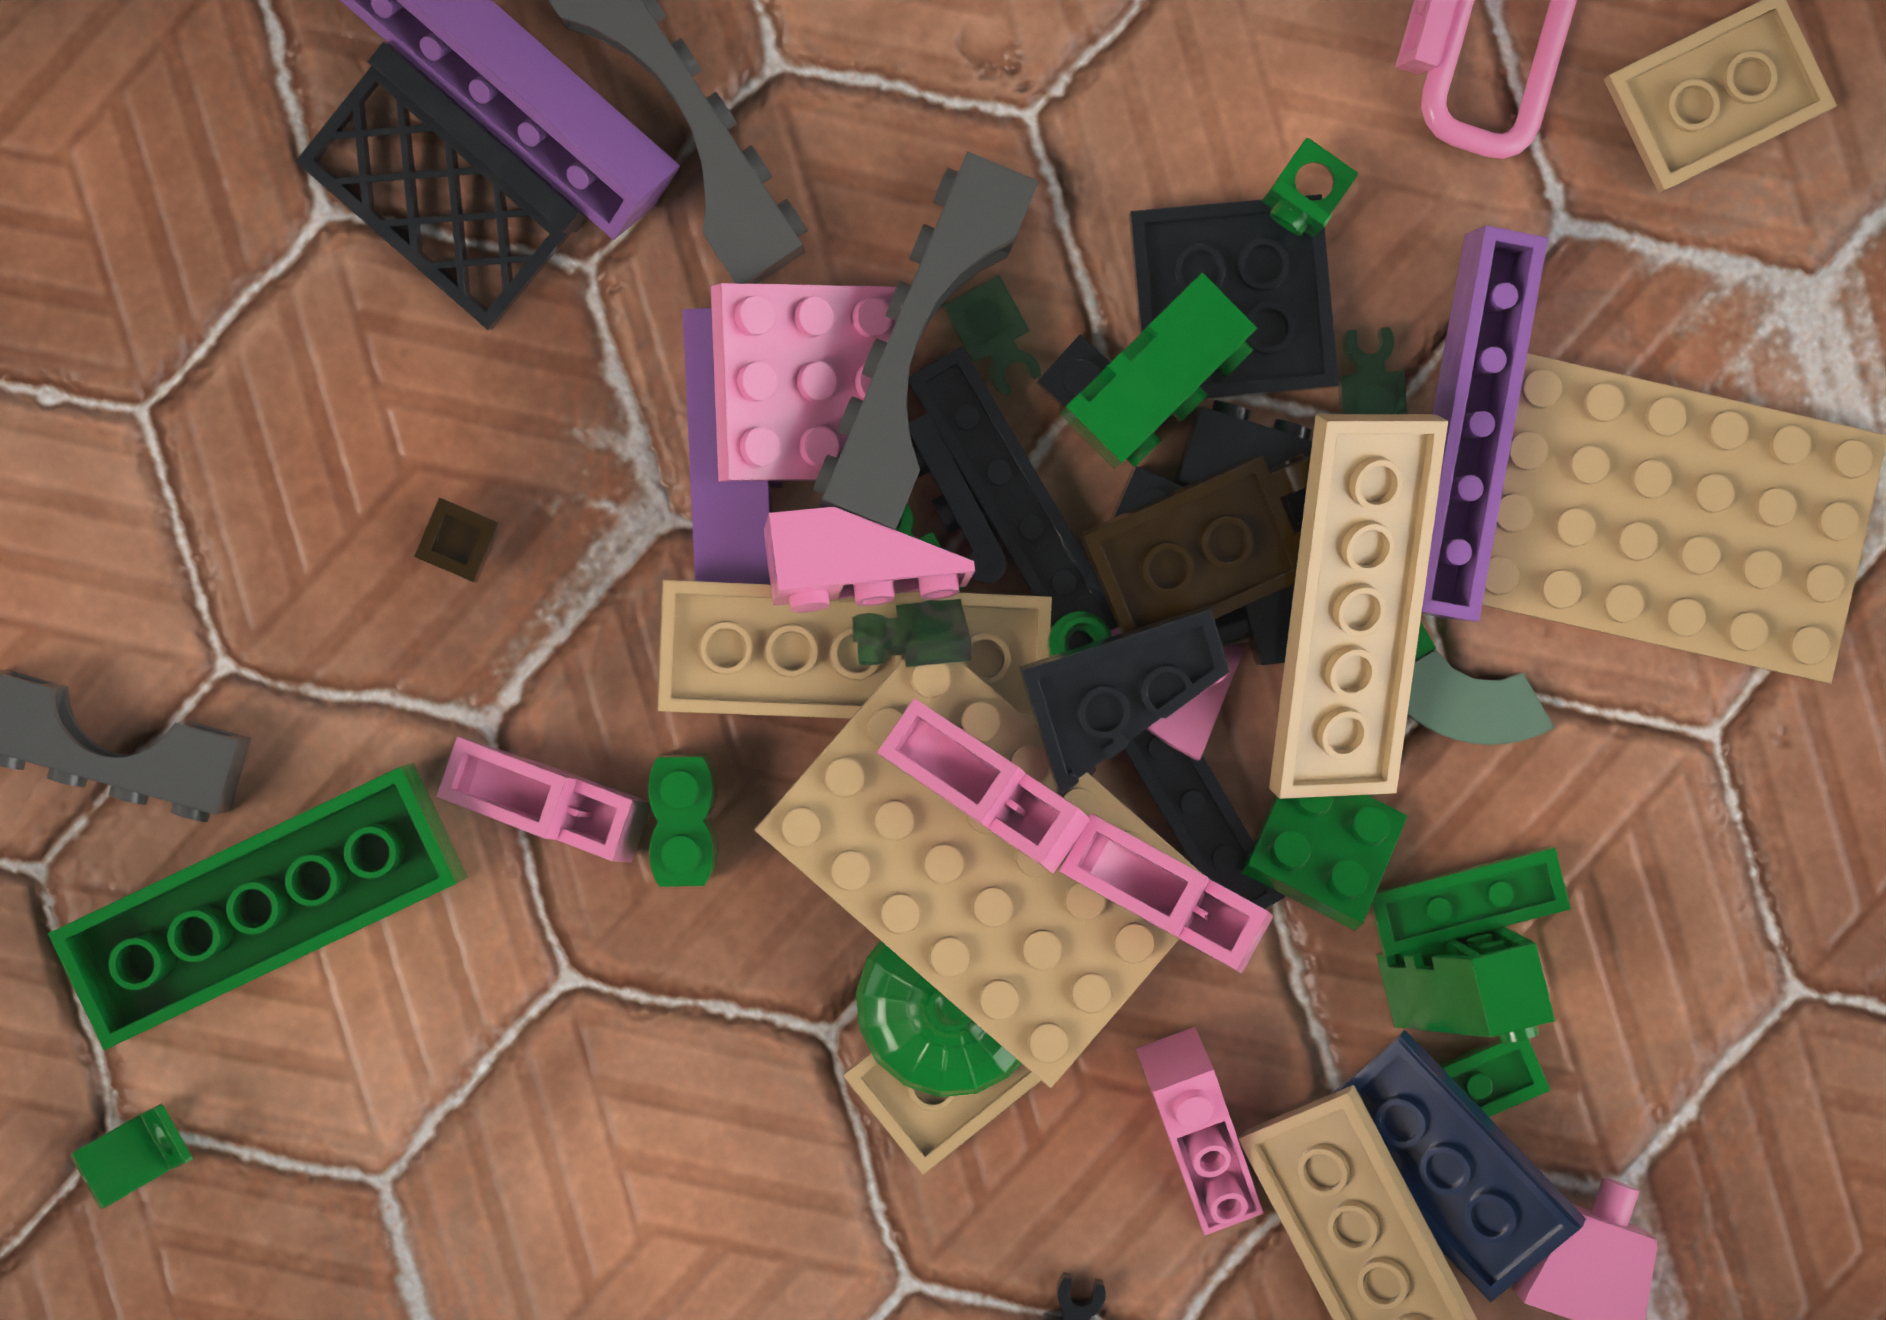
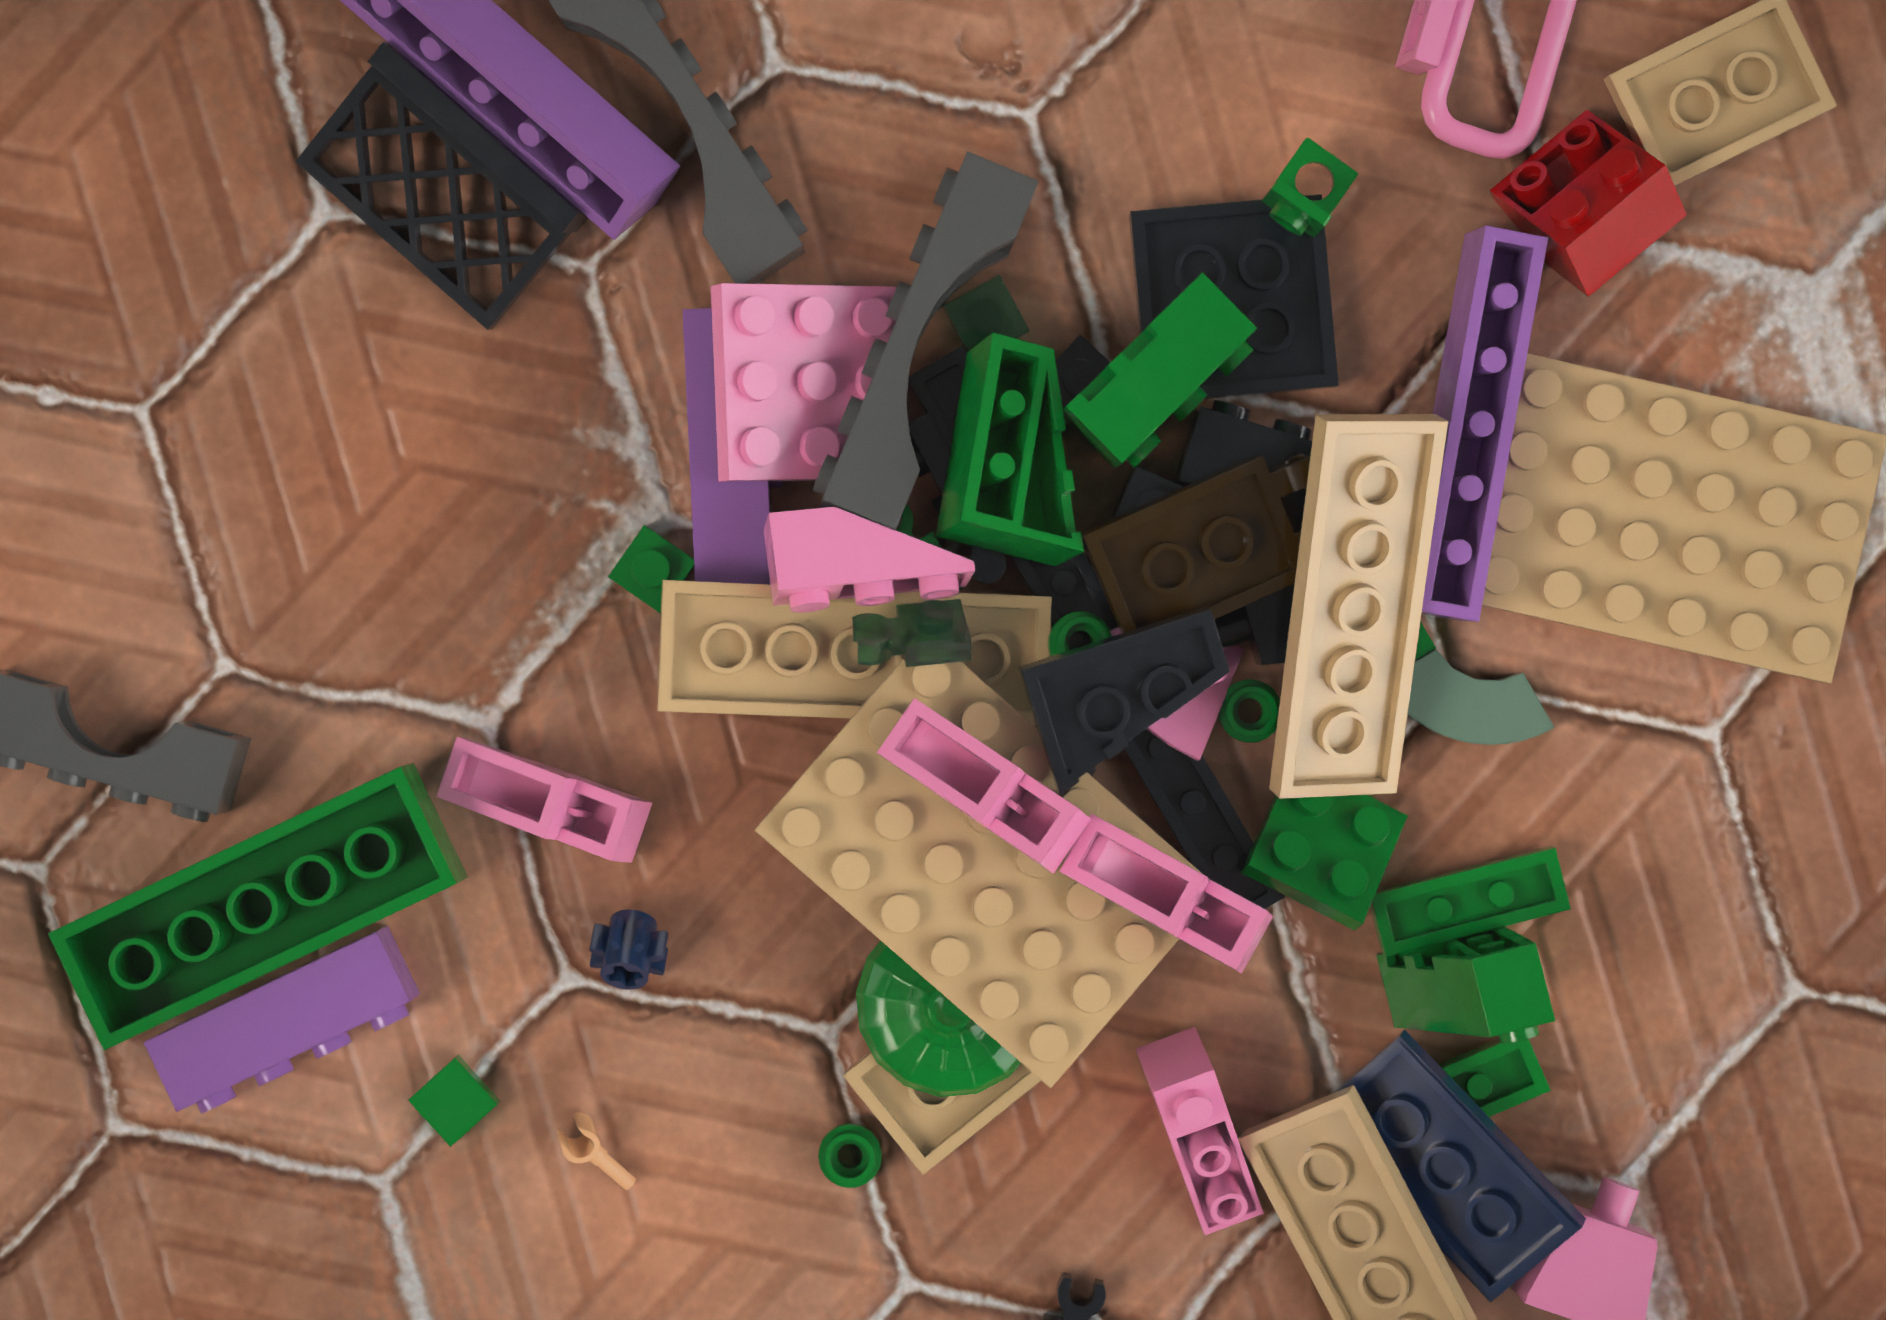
(131, 1156): green bracket -> none
(282, 1019): none -> medium lavender brick
(454, 1100): none -> green tile
(457, 540): dark brown tile -> none
(588, 1148): none -> light nougat hand
(628, 949): none -> dark blue gear
(647, 563): none -> green plate
(685, 839): green brick -> none
(841, 1173): none -> green plate
(1007, 456): none -> green wedge
(1267, 721): none -> green plate
(1371, 387): clear green plate -> none
(1593, 200): none -> red slope

